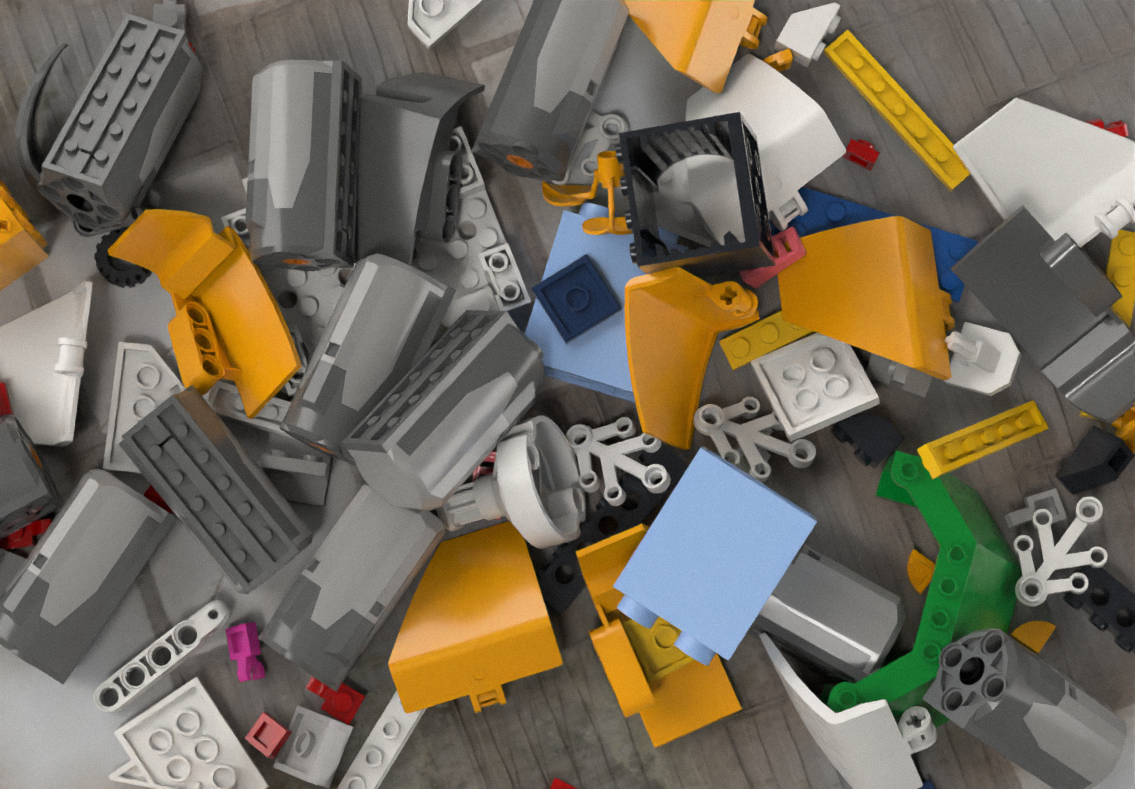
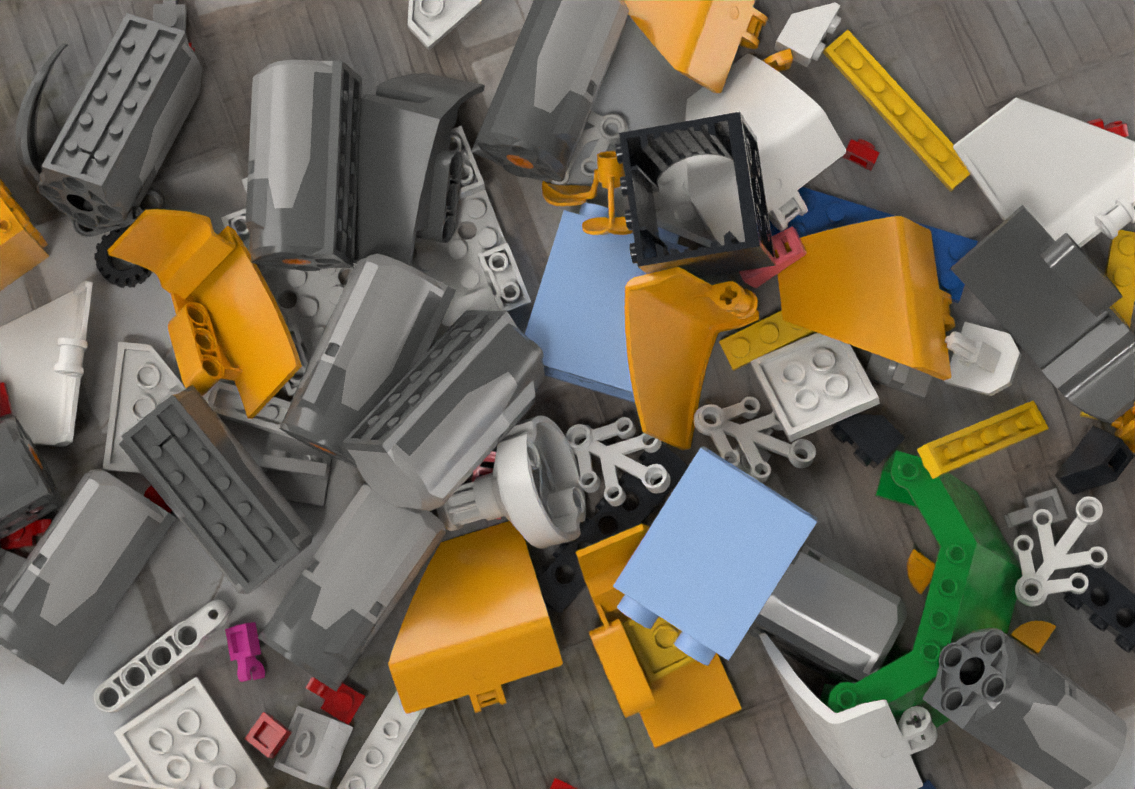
(576, 299): dark blue tile -> none

